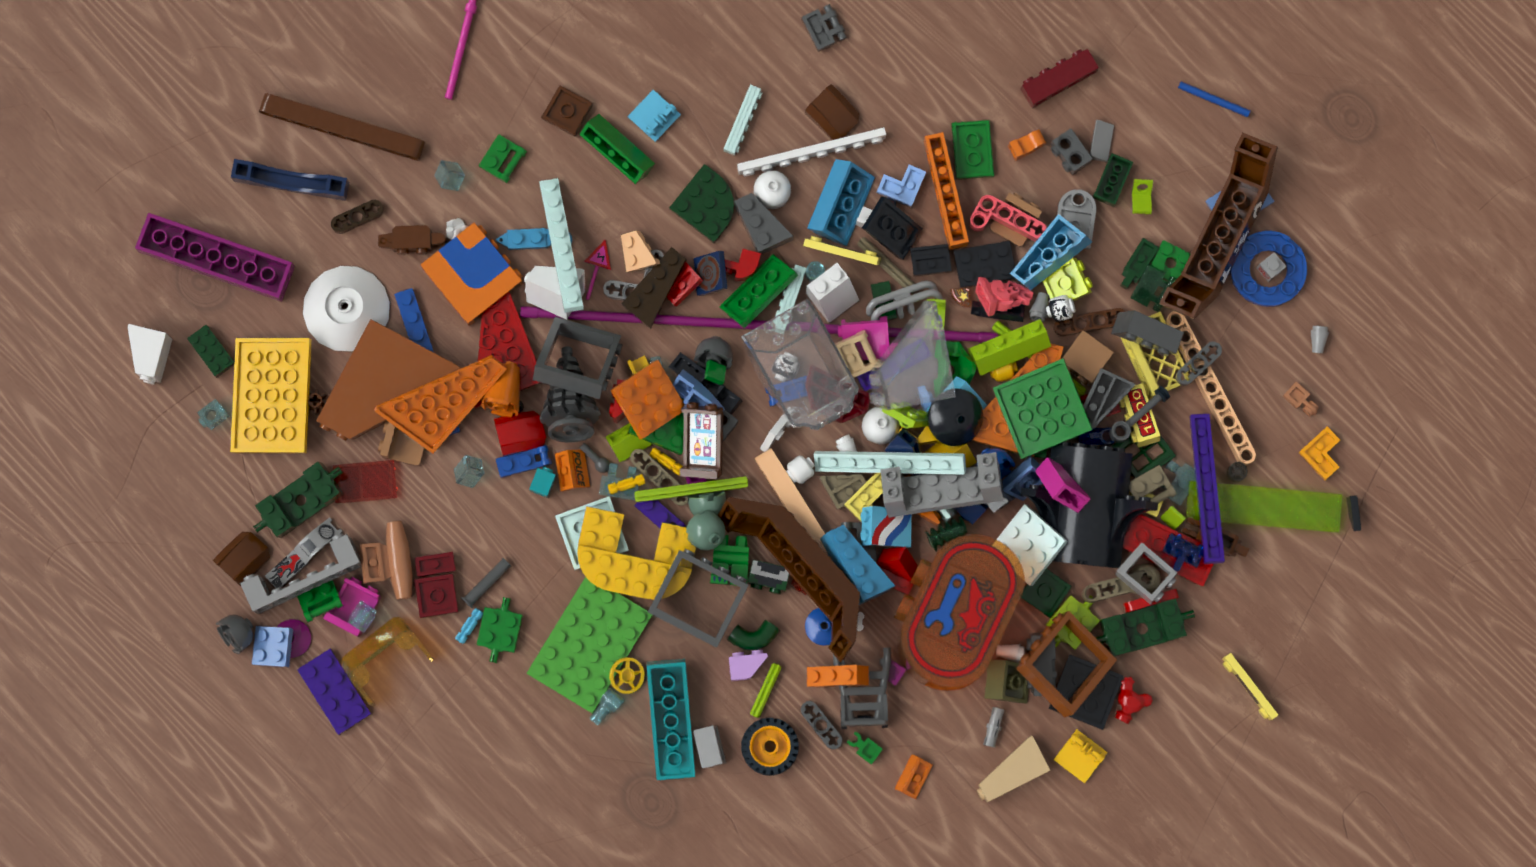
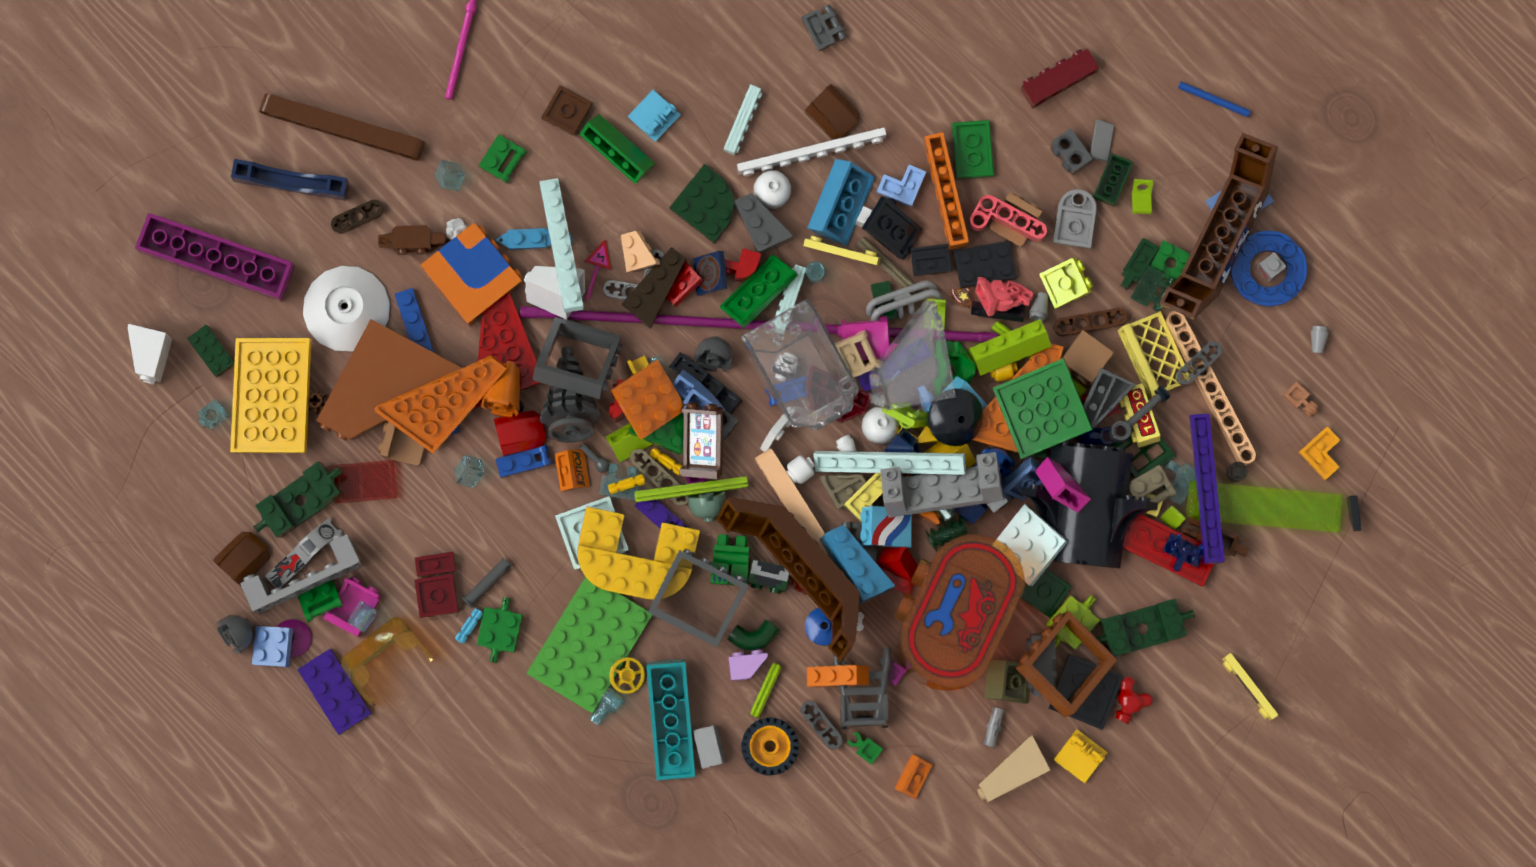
(389, 560): nougat plate -> none
(543, 482): teal brick -> none
(706, 530): sand green cylinder -> none
(715, 372): green tile -> none
(832, 293): white slope -> none
(1011, 652): white cone -> none
(1026, 144): orange leg -> none
(1050, 252): dark azure wedge -> none
(1061, 308): white head -> none
(1121, 588): dark tan beam -> none
(1129, 563): light grey window -> none
(1141, 603): red beam -> none
(1147, 332): dark grey wedge -> none

